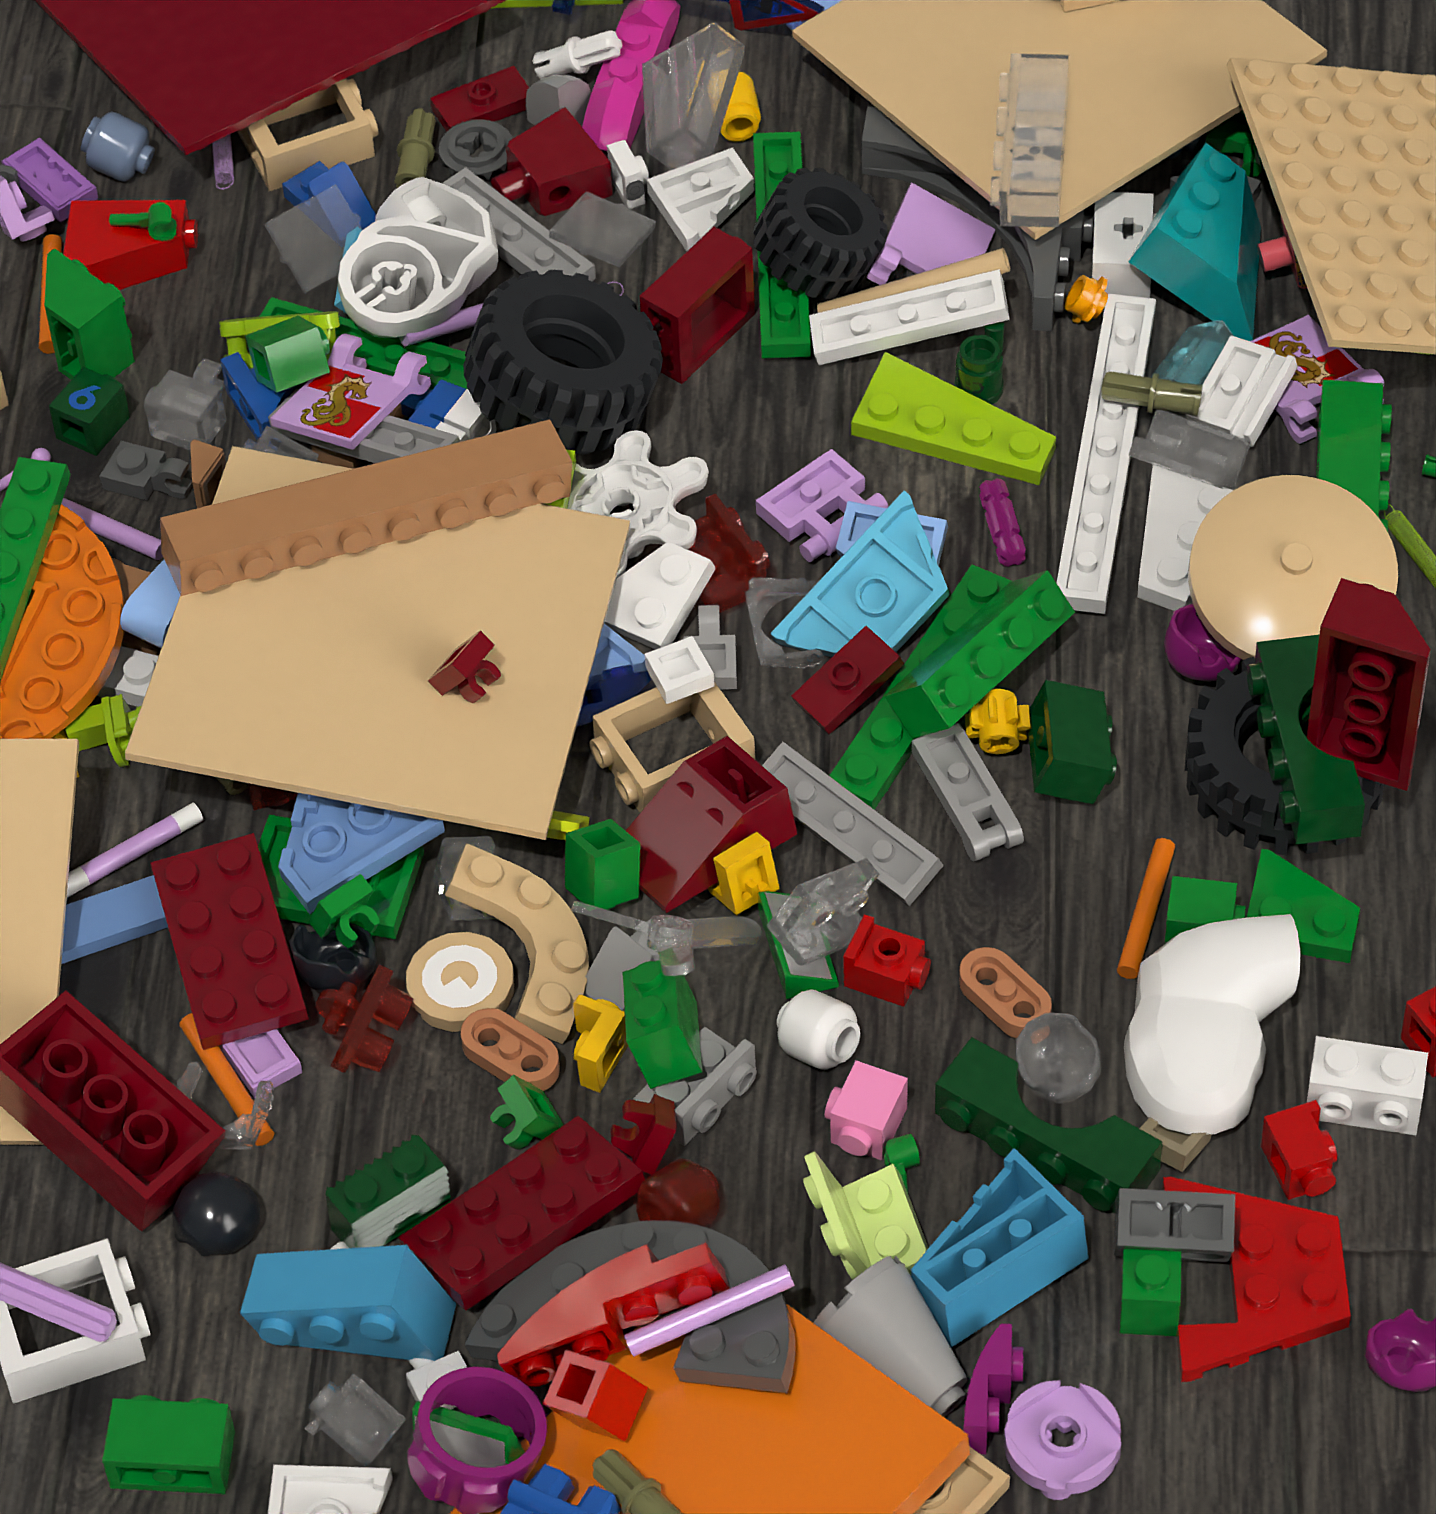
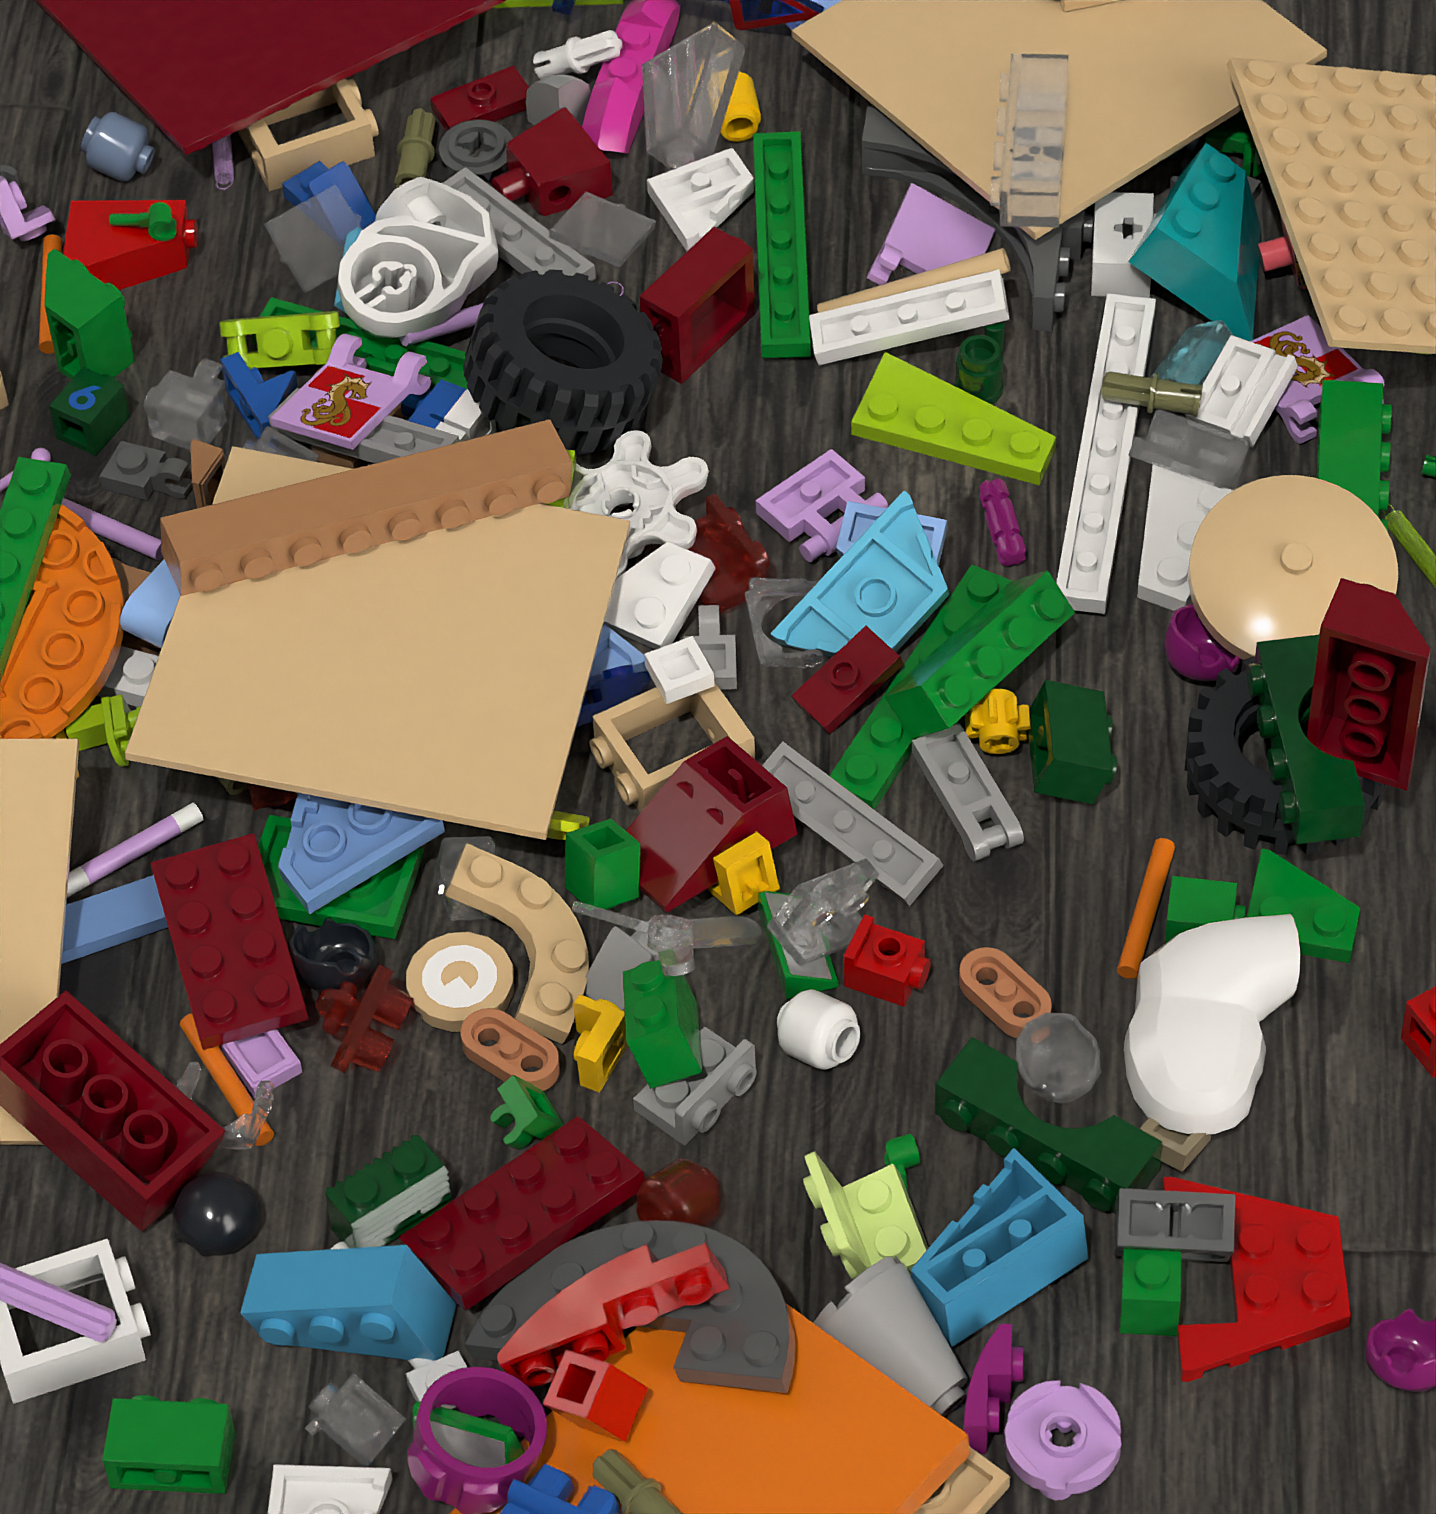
(50, 178): medium lavender plate -> none
(288, 353): green brick -> none
(342, 907): green tile -> none
(464, 665): dark red tile -> none
(627, 174): white plate -> none
(650, 1136): dark red tile -> none
(709, 1310): lavender bar -> none
(820, 233): black tyre -> none
(867, 1110): bright pink brick -> none
(1086, 298): light orange plate -> none
(1299, 1150): red brick -> none
(1368, 1084): white brick -> none

